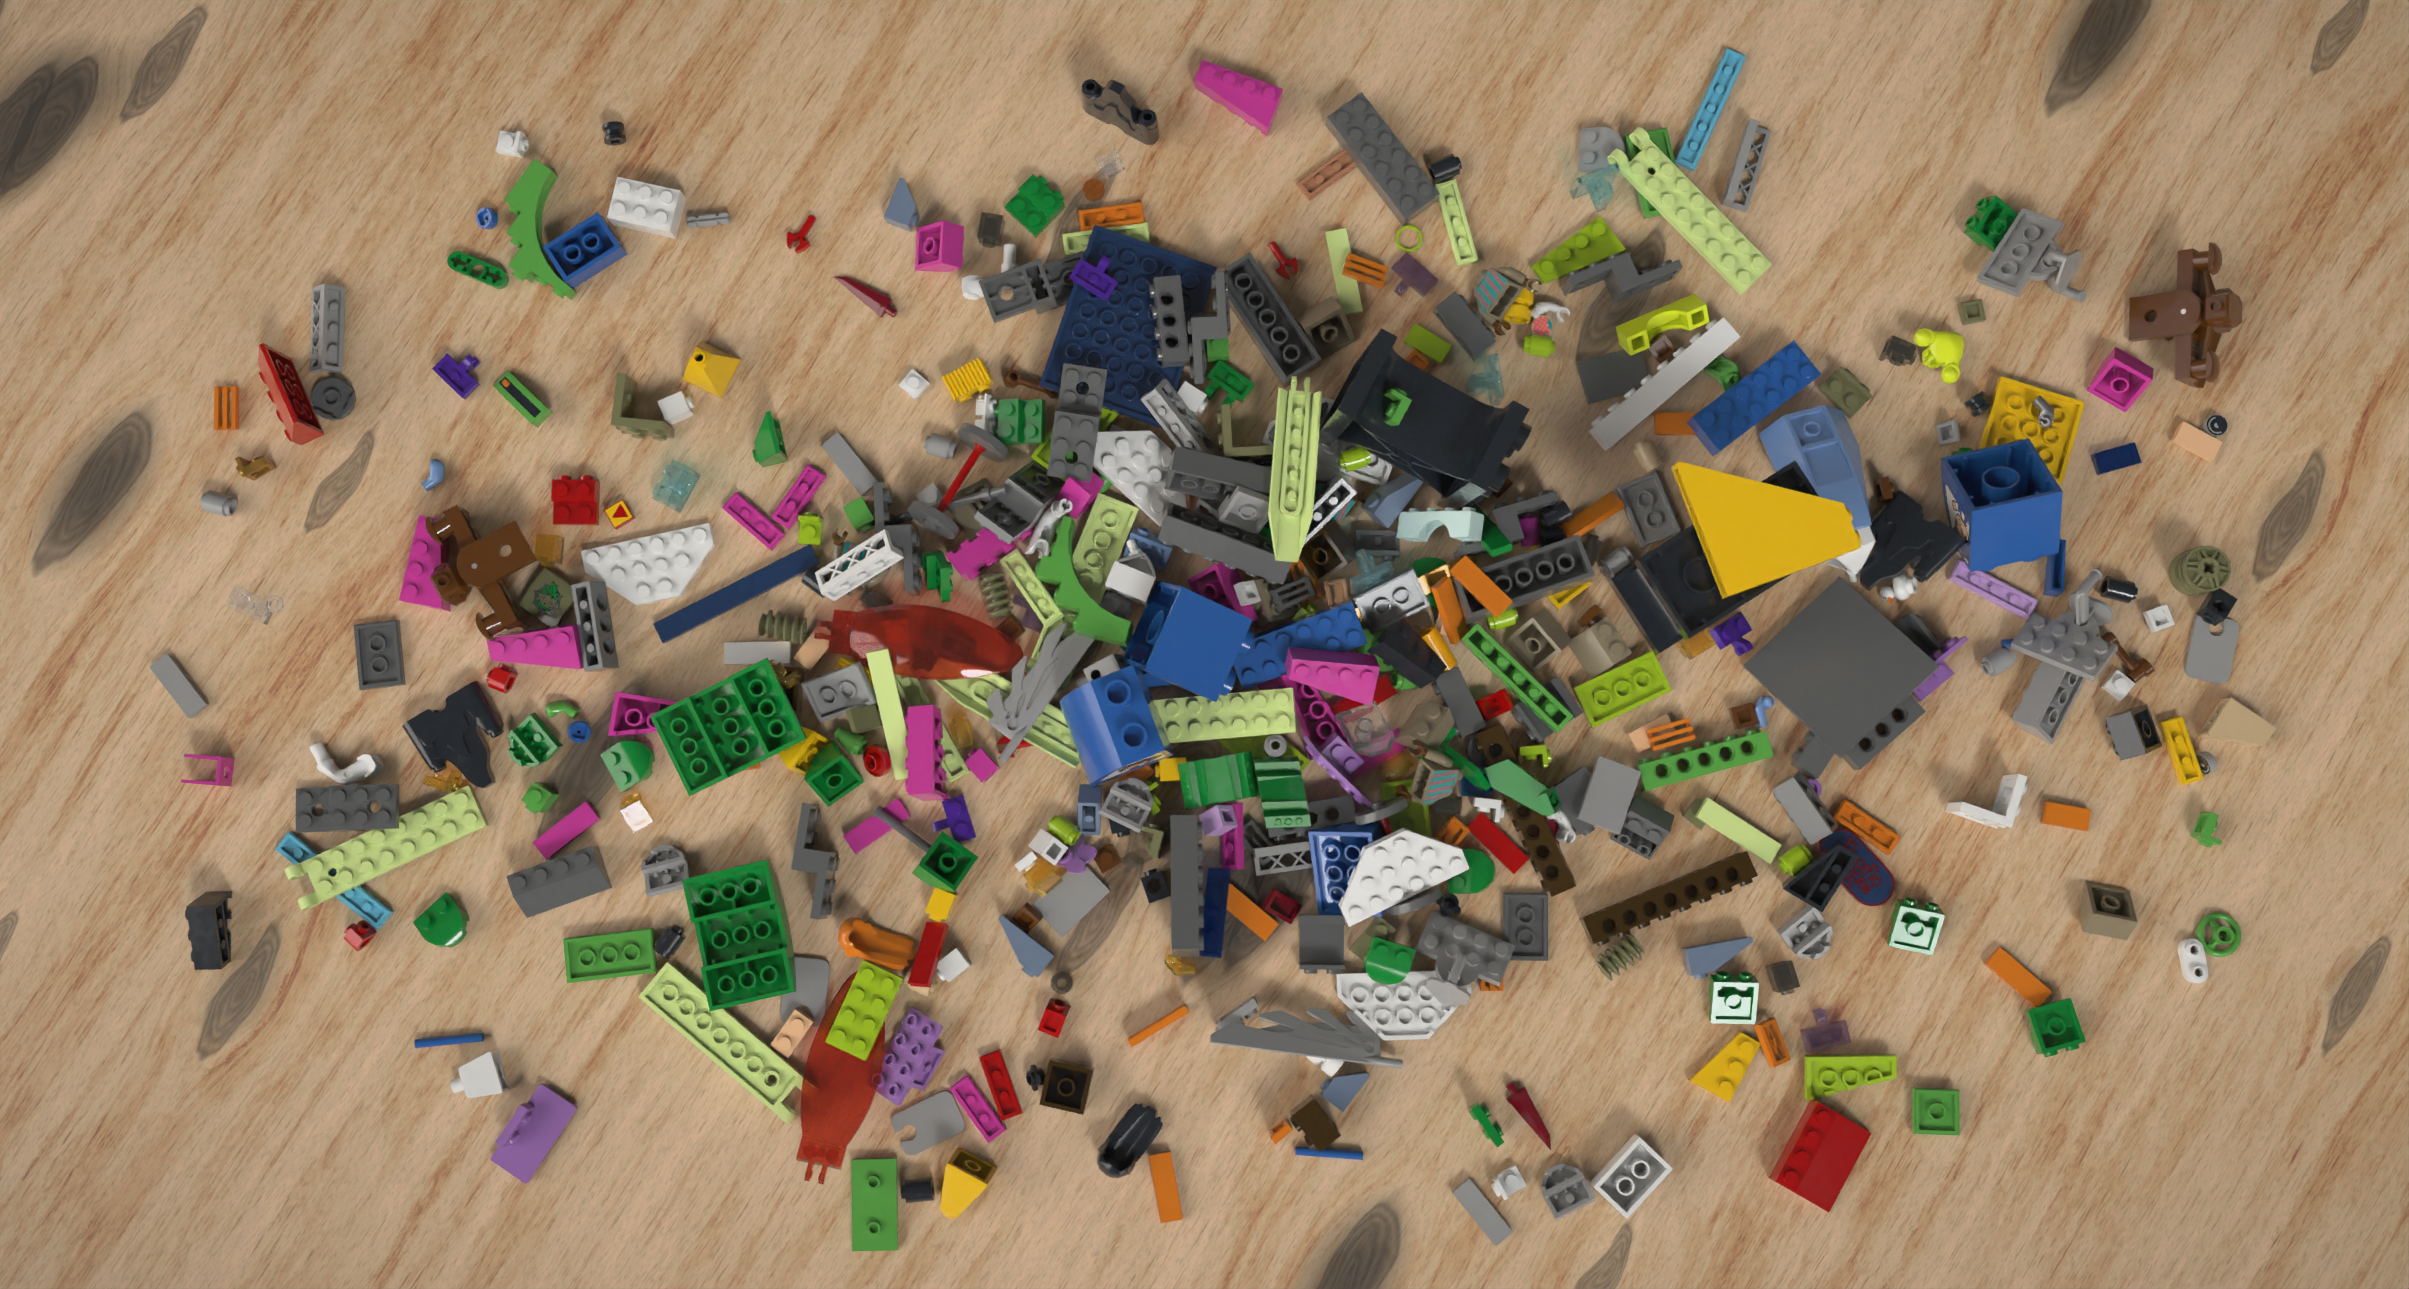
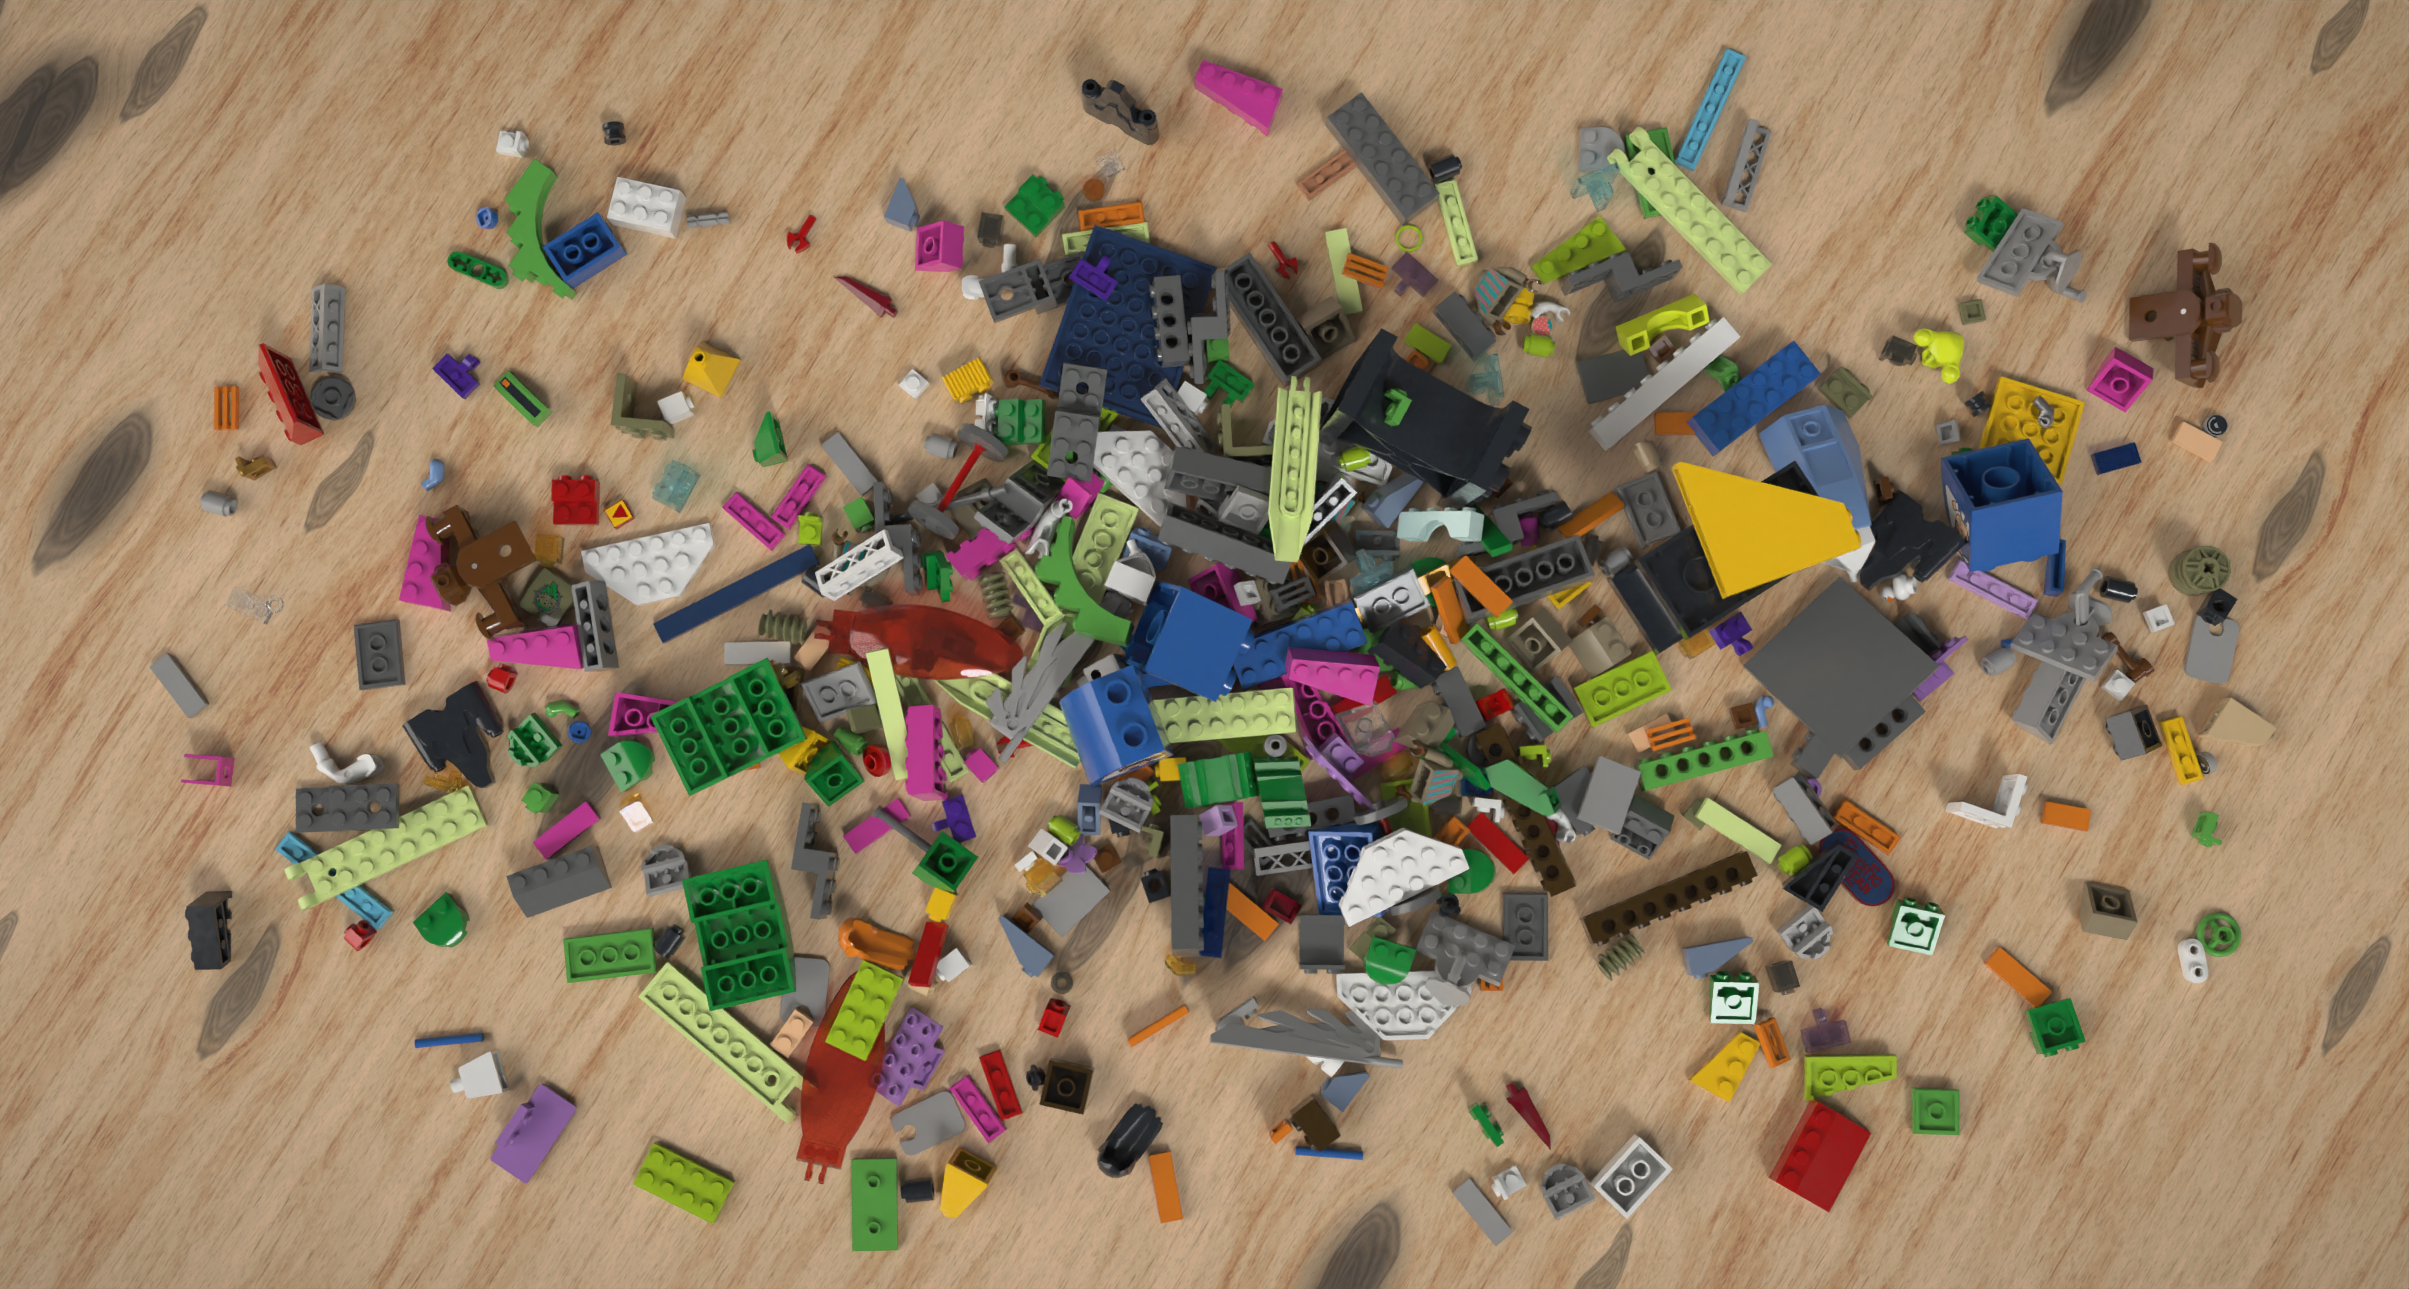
(684, 1183): none -> lime plate
(1551, 536): black tile -> none

